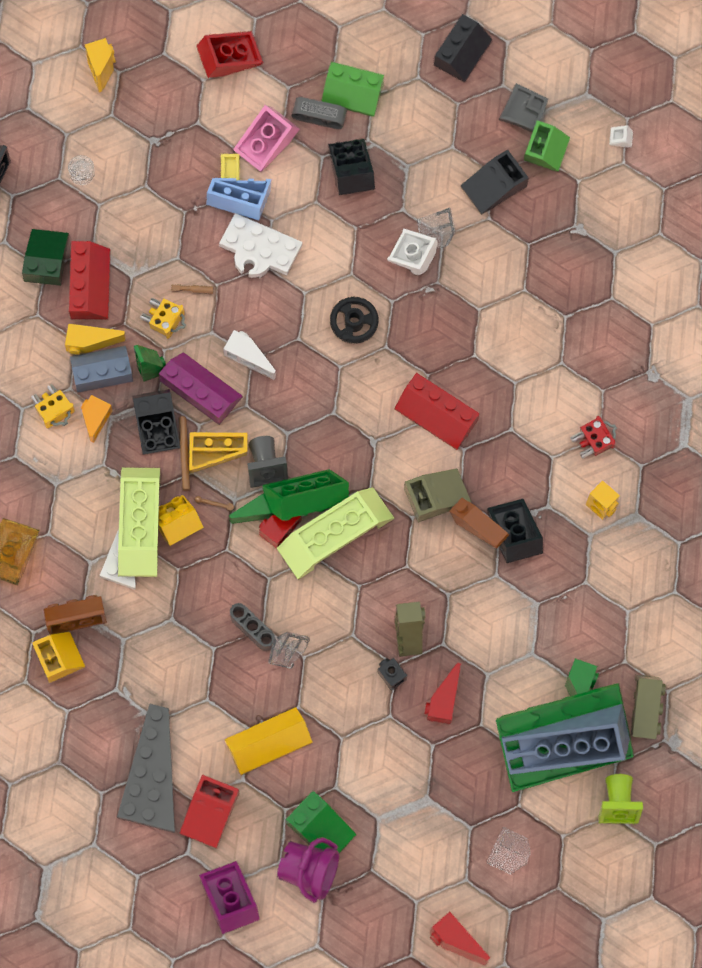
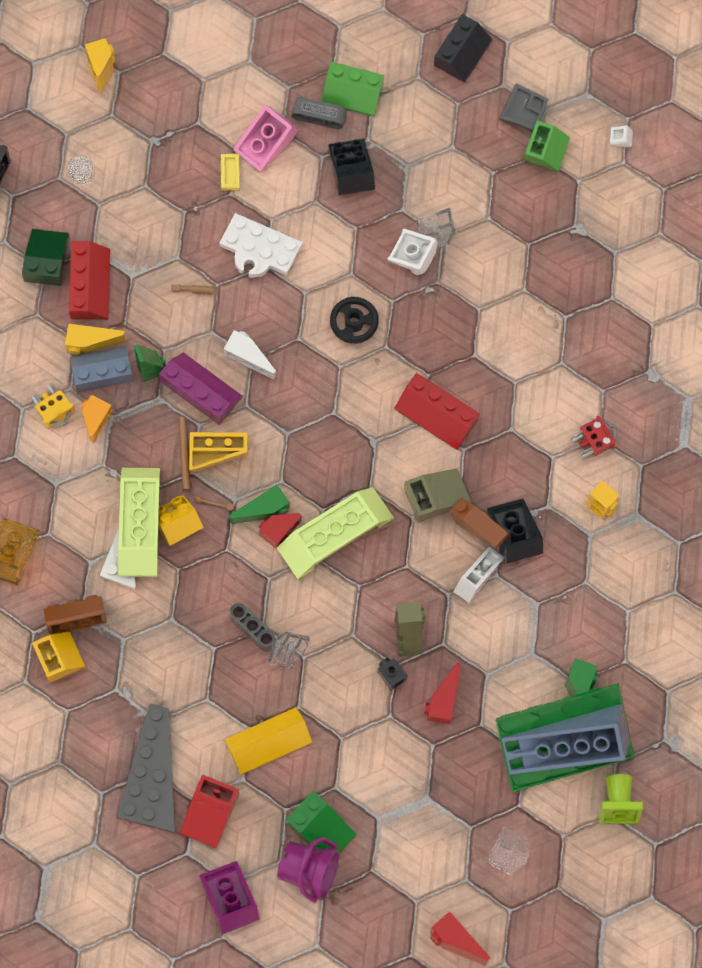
(156, 421): black slope -> none
(166, 317): yellow piece -> none
(228, 53): red slope -> none
(239, 196): light blue wedge -> none
(266, 466): dark grey plant -> none
(306, 494): green slope -> none
(478, 574): none -> white slope
(495, 182): black slope -> none
(647, 707): olive wedge -> none

